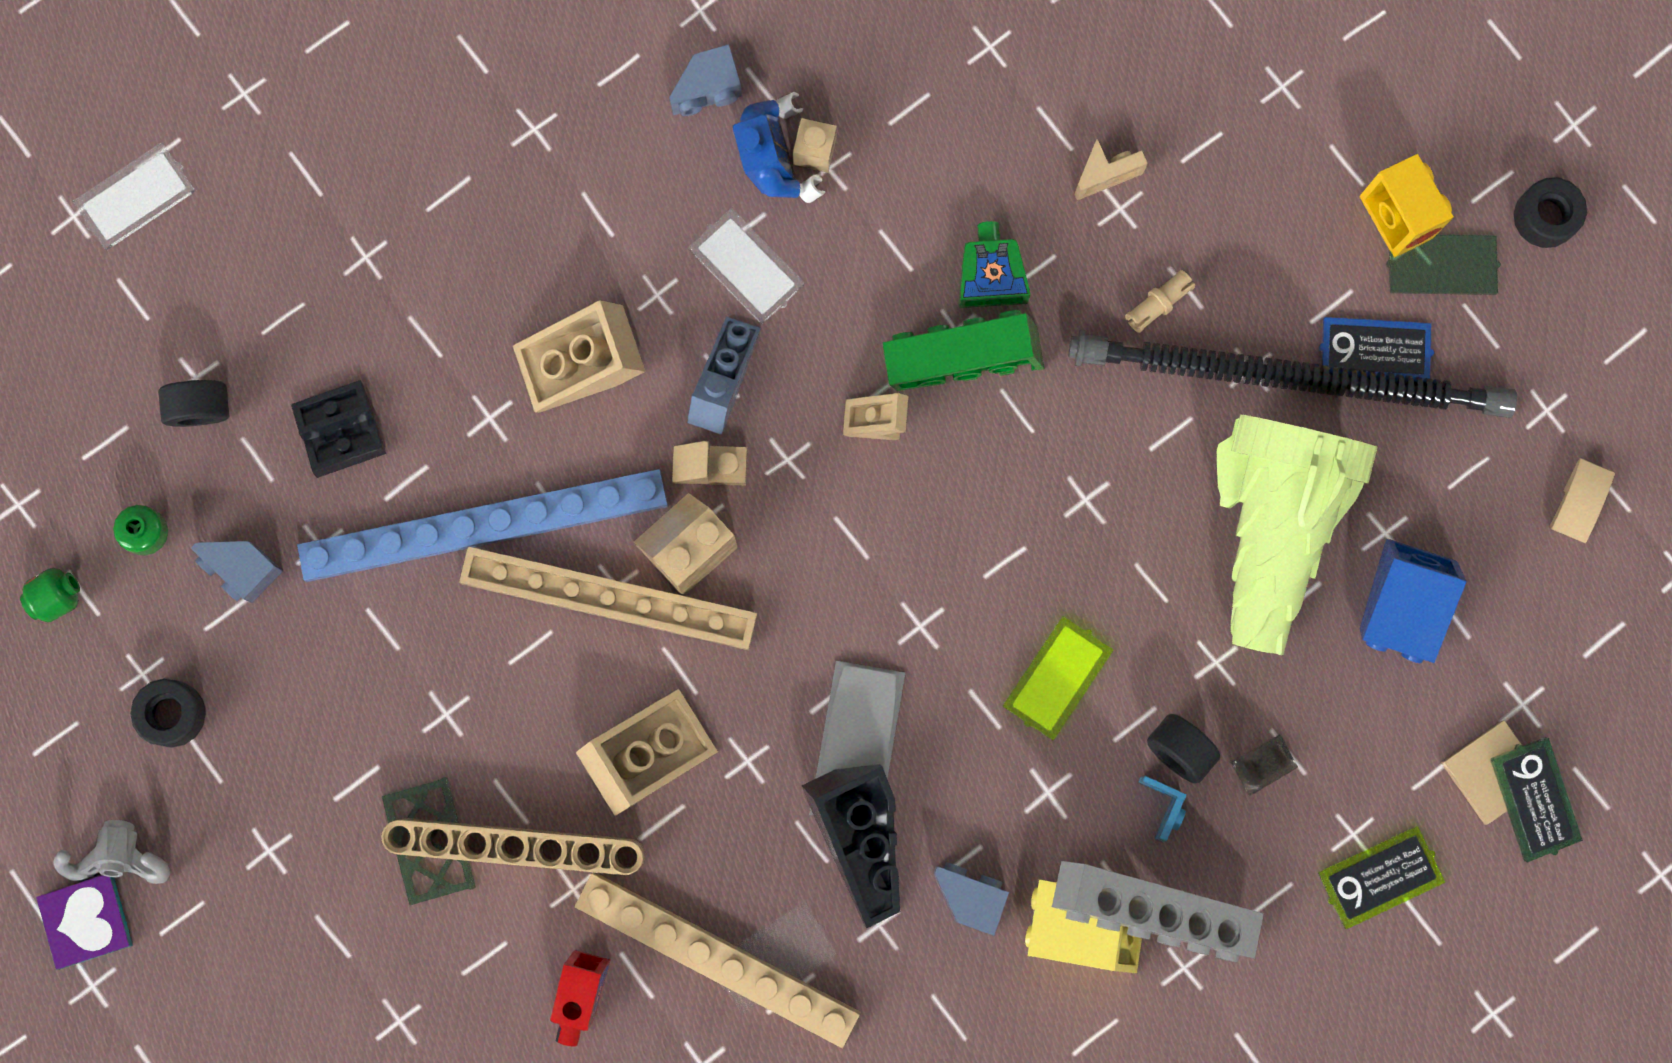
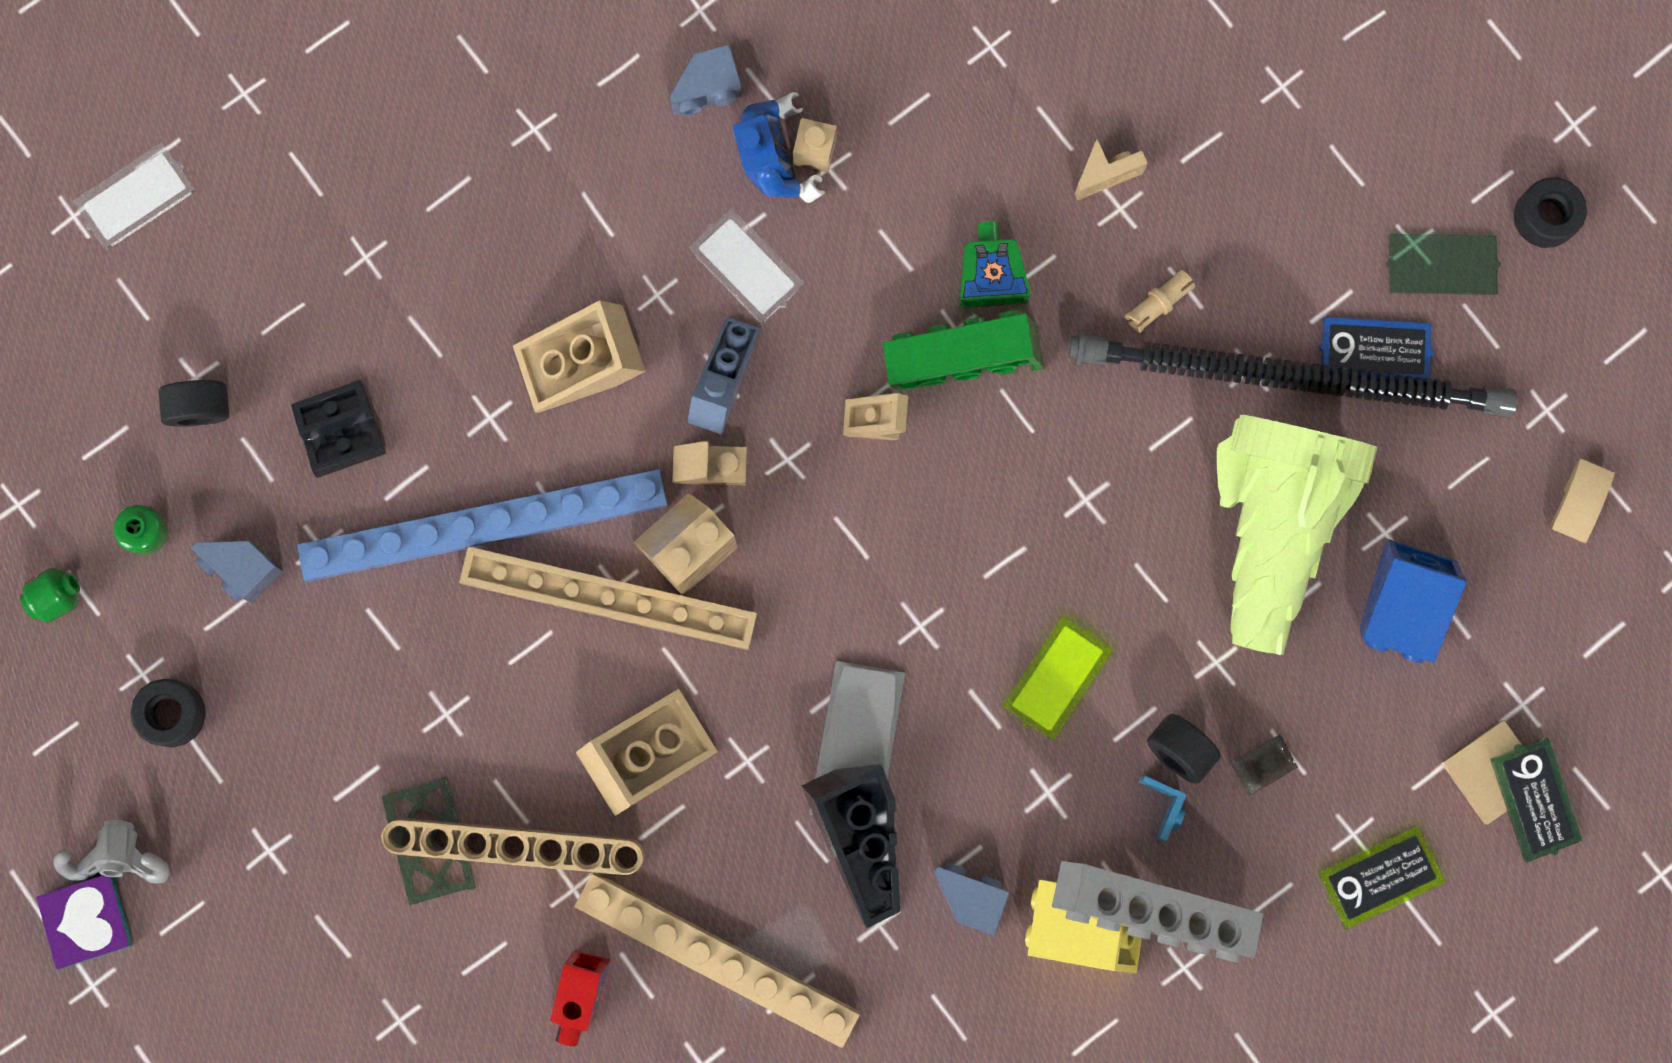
(1406, 205): yellow brick -> none

